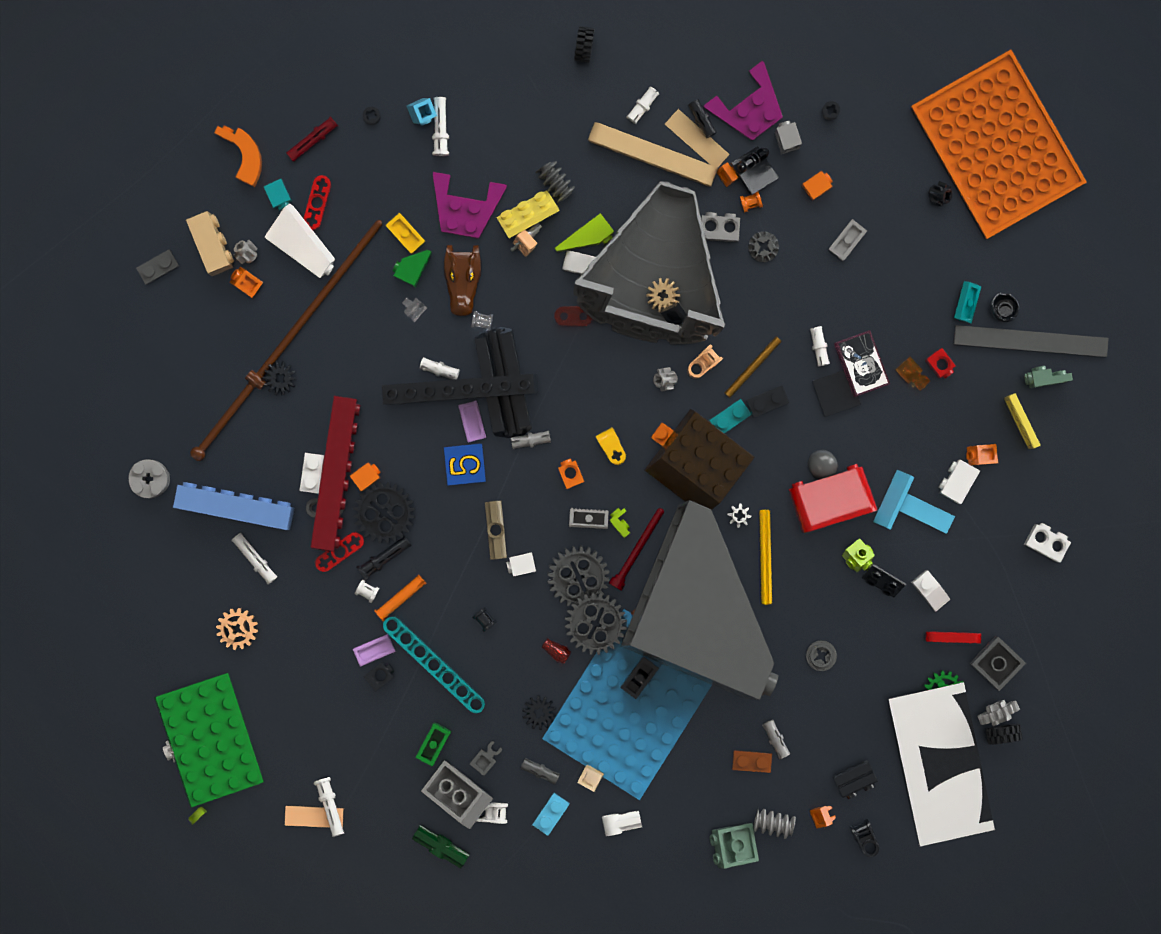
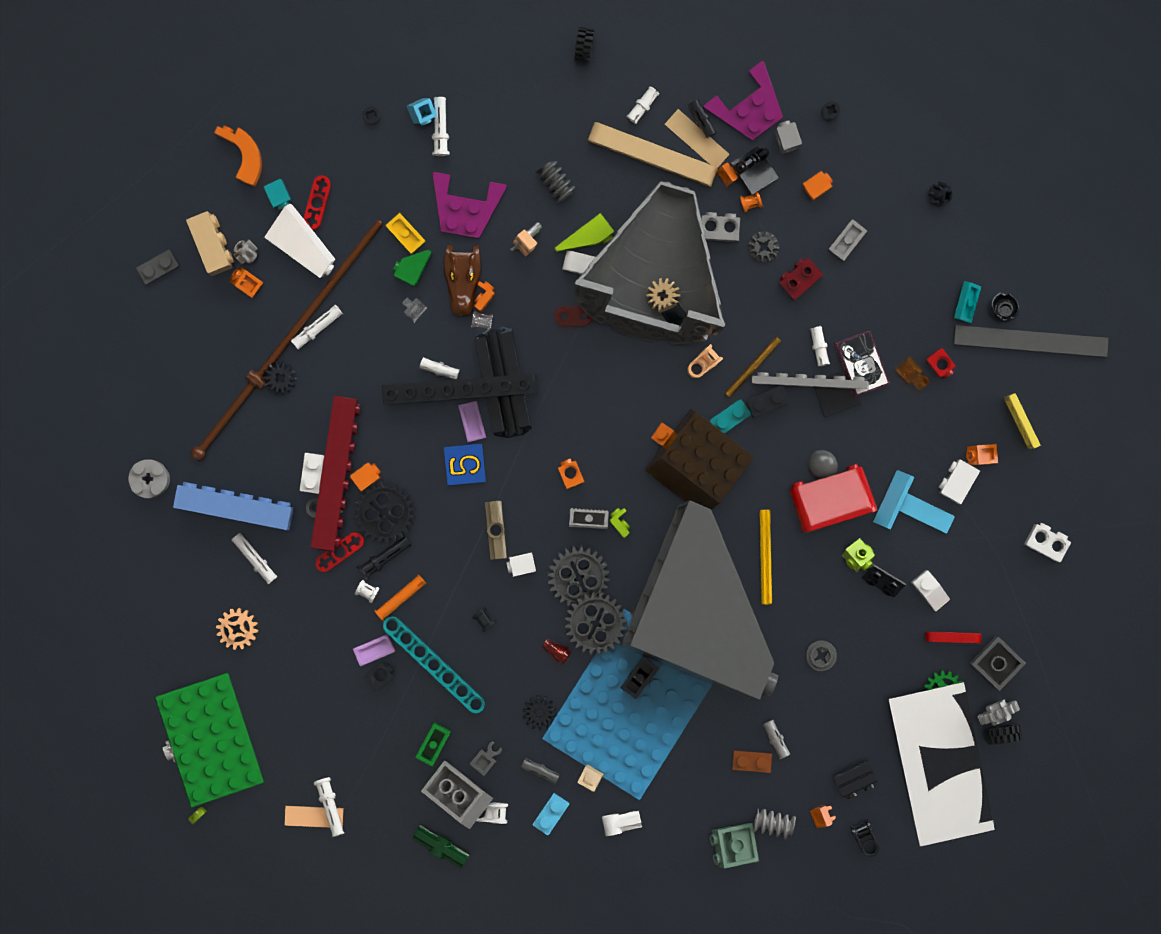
(312, 330): none -> white pin
(330, 124): dark red pin -> none
(483, 299): none -> orange bracket
(527, 213): light yellow plate -> none
(531, 439): light grey pin -> none
(610, 443): yellow piece -> none
(618, 580): dark red piece -> none
(665, 379): light grey gear -> none
(743, 511): white gear -> none
(800, 279): none -> dark red brick
(802, 381): none -> light grey plate
(998, 144): orange plate -> none
(1043, 377): sand green plate -> none

